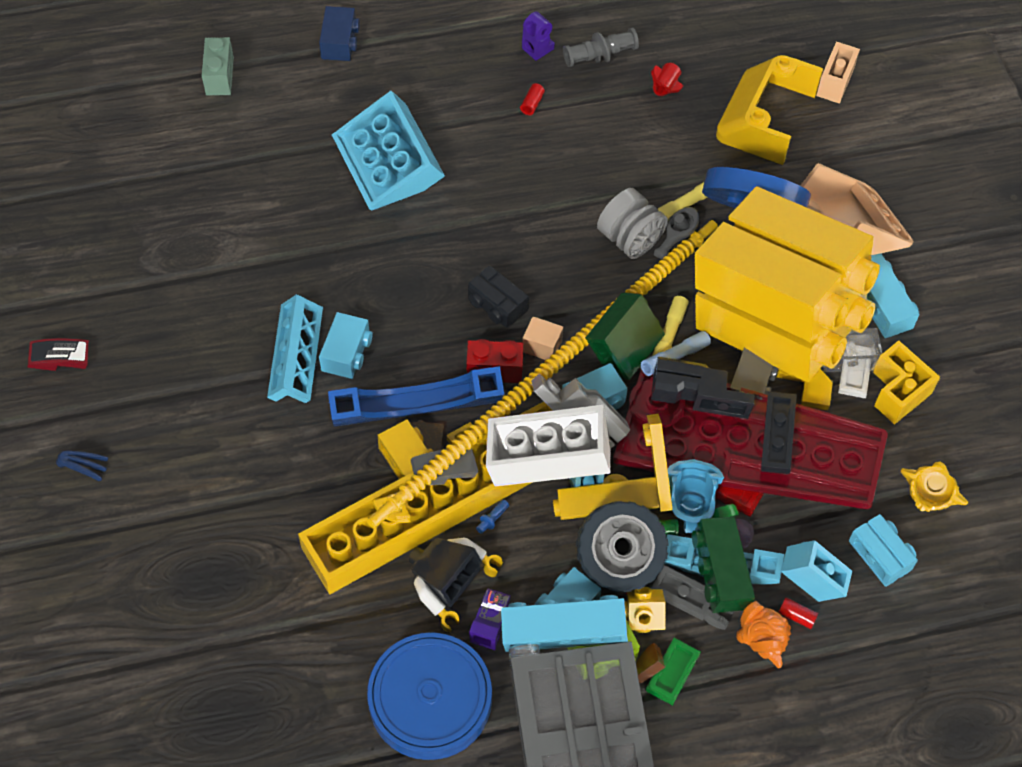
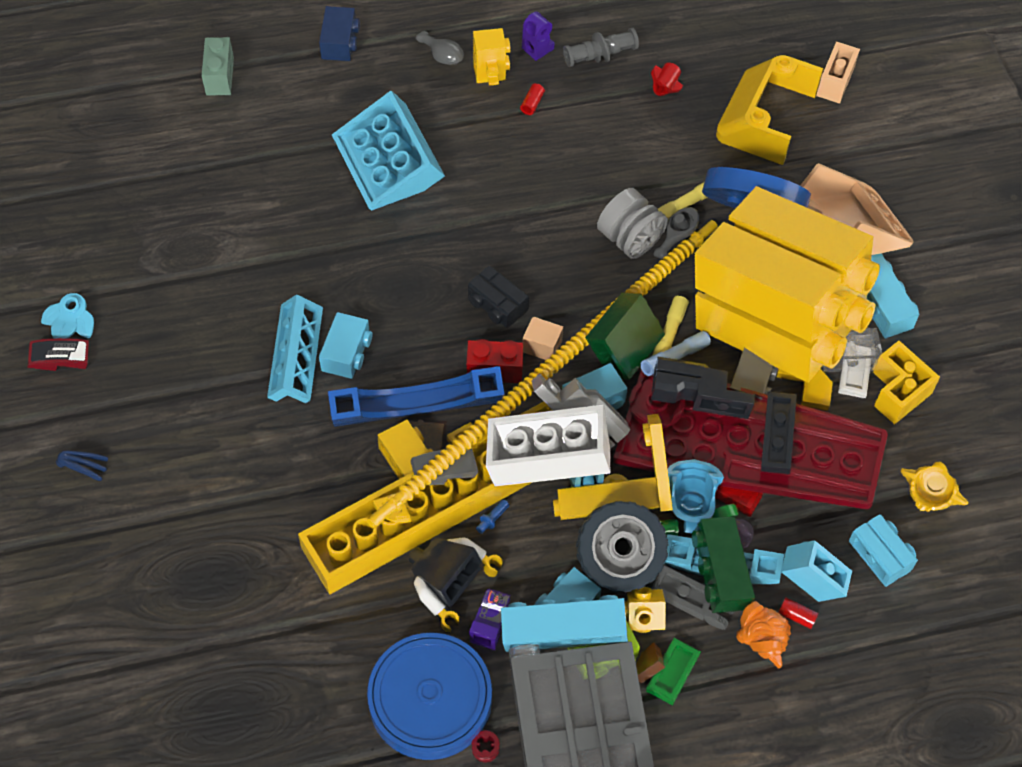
(67, 322): none -> medium azure plate
(443, 50): none -> dark grey piece
(485, 756): none -> dark red bush
(490, 56): none -> yellow brick

